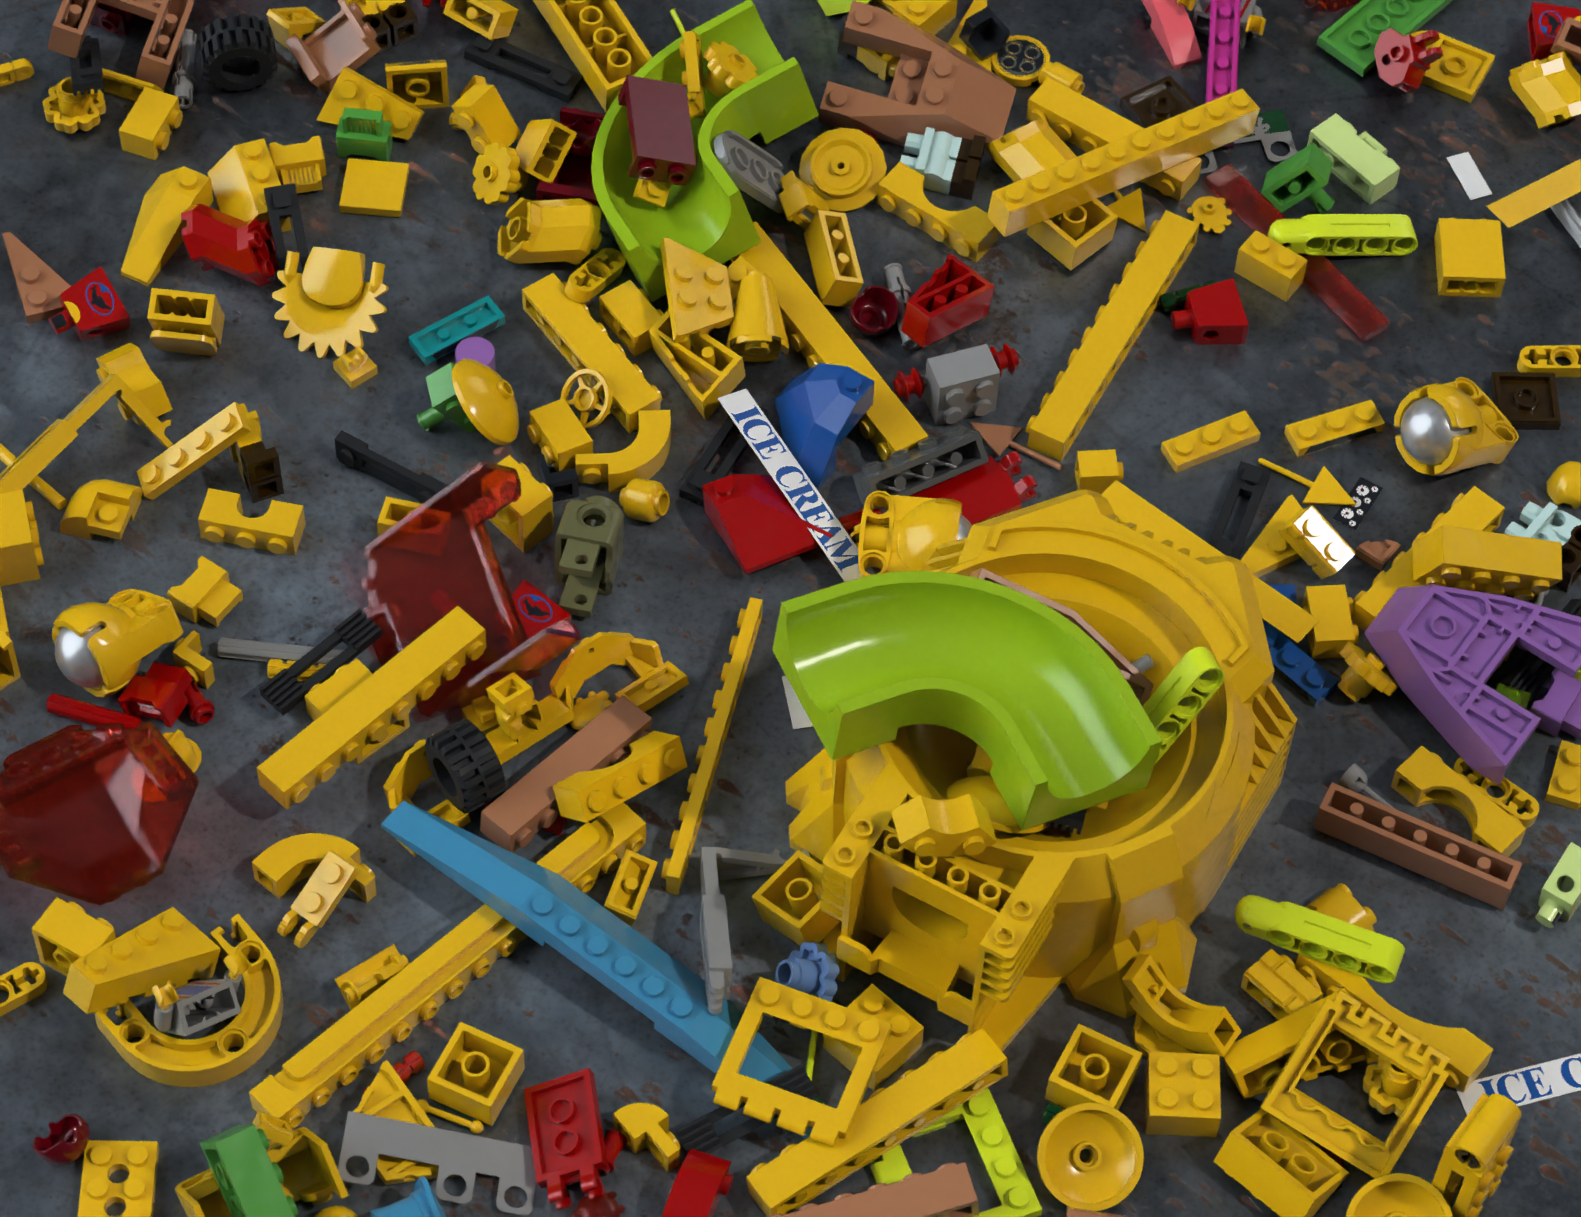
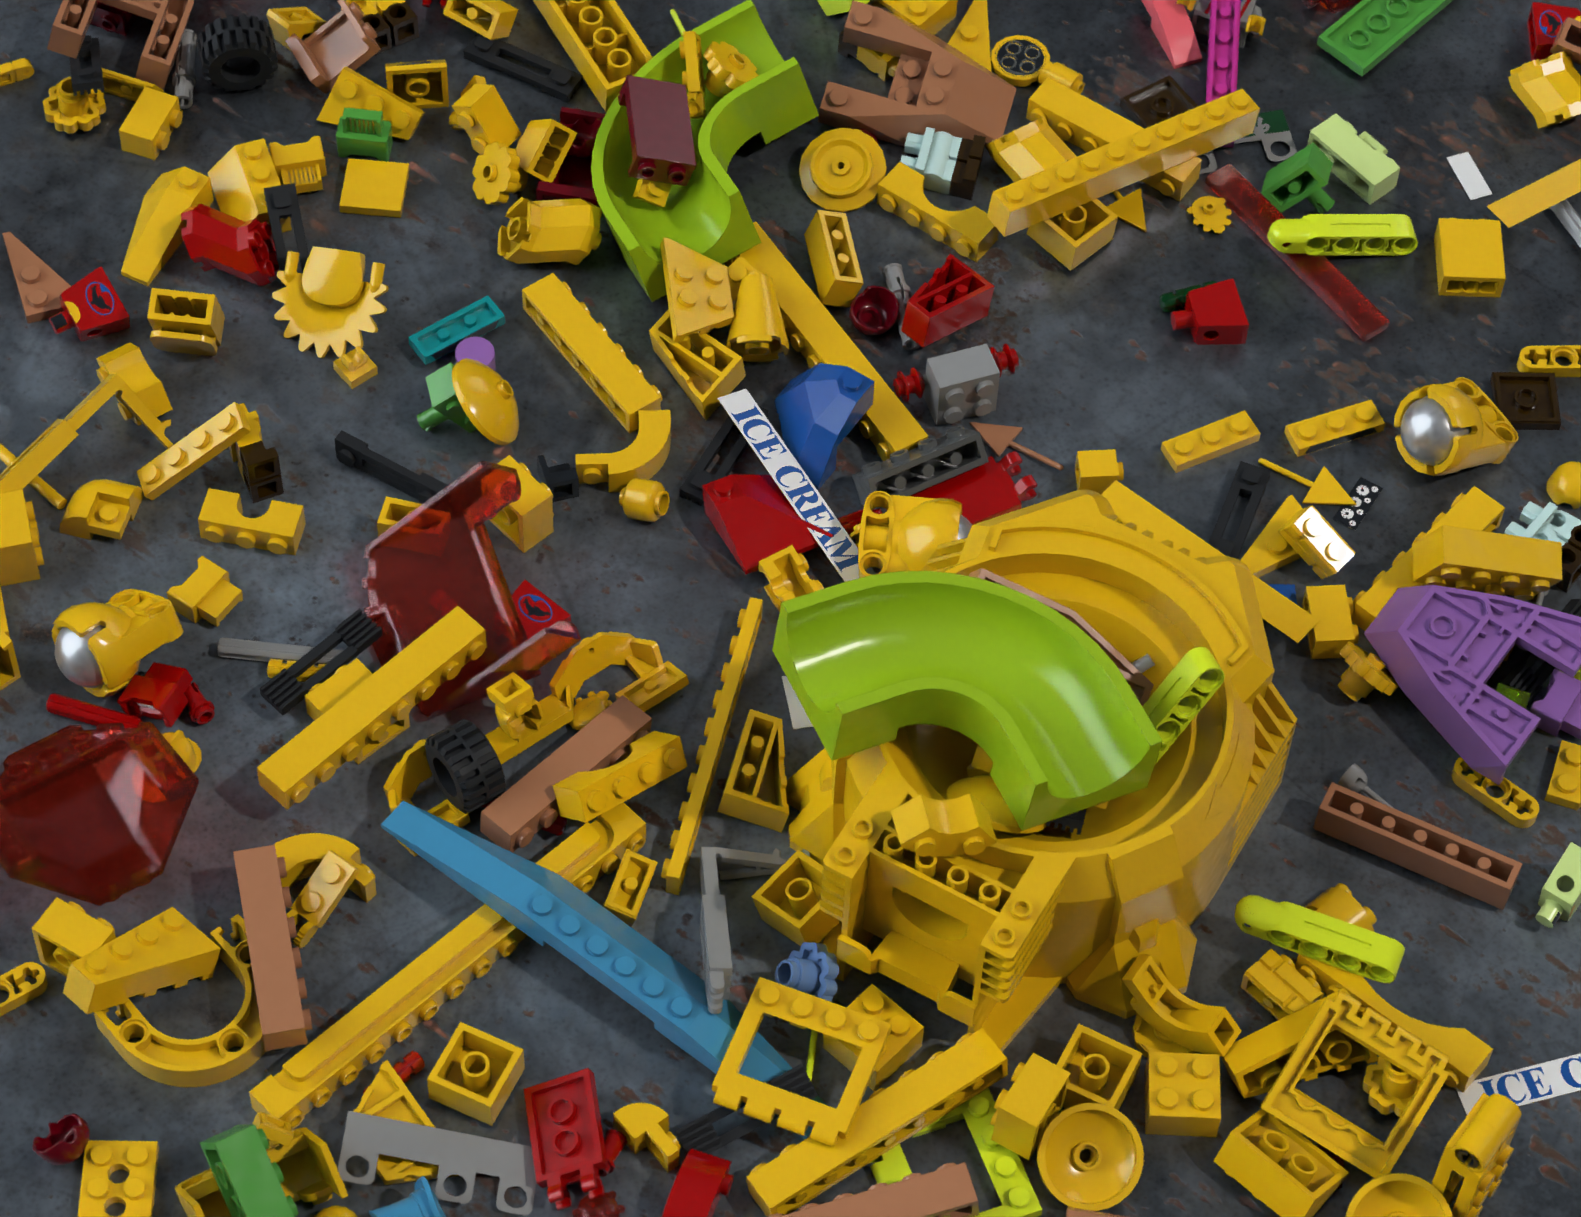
(187, 656): yellow bracket -> none
(200, 1002): light grey torso -> none
(270, 947): none -> nougat brick
(370, 975): yellow hinge -> none
(475, 1126): yellow hinge -> none
(481, 714): yellow tile -> none
(559, 434): yellow brick -> none
(584, 533): olive piece -> none
(587, 398): yellow wheel -> none
(594, 284): yellow beam -> none
(629, 316): yellow brick -> none
(750, 168): light grey tile -> none
(757, 774): none -> yellow wedge
(787, 576): none -> yellow cylinder
(799, 200): yellow piece -> none
(984, 34): black panel -> none
(1029, 1105): none -> yellow brick
(1112, 336): yellow brick -> none
(1270, 265): yellow brick -> none
(1298, 668): blue plate -> none
(1378, 552): nougat tile -> none
(1405, 57): red hinge -> none
(1429, 780): yellow arch -> none
(1459, 70): yellow tile -> none

